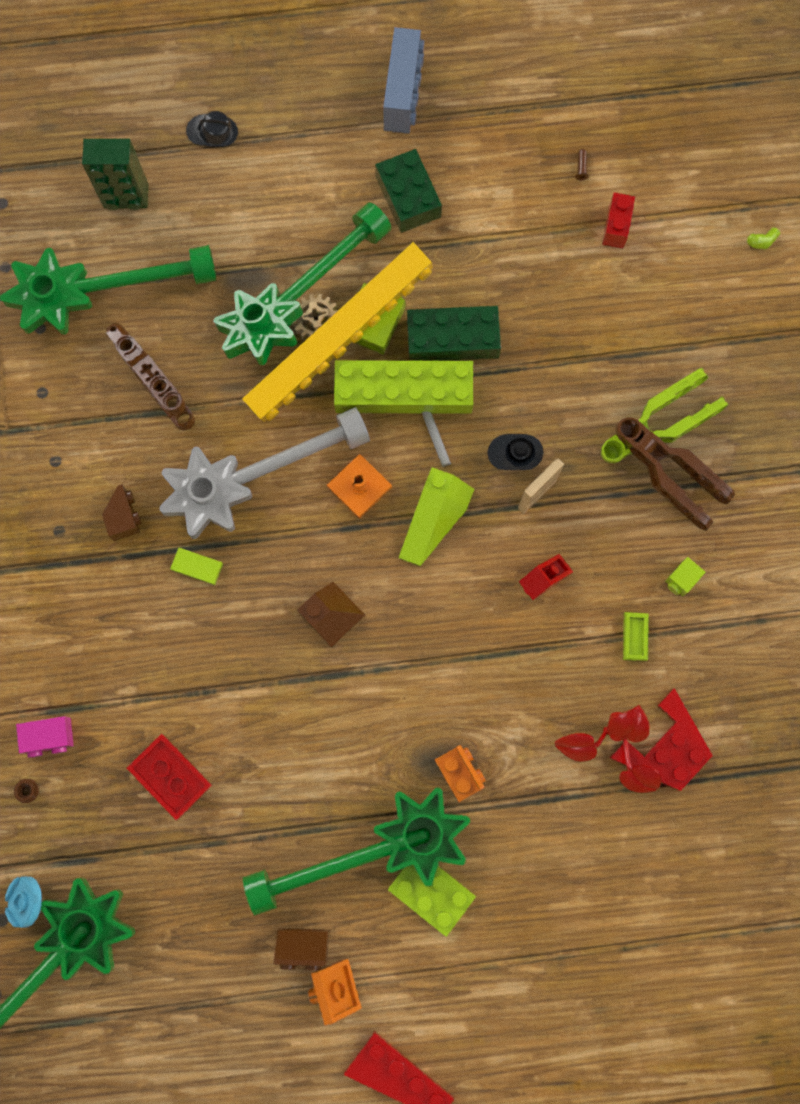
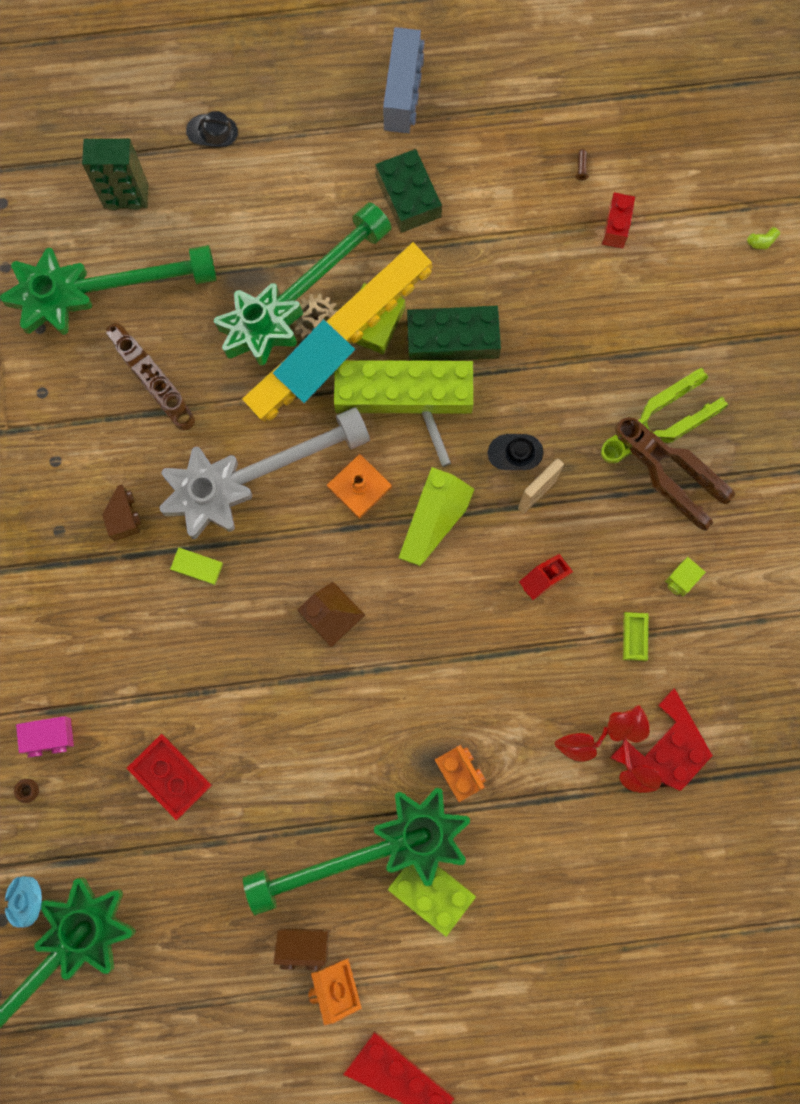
(314, 361): none -> teal window

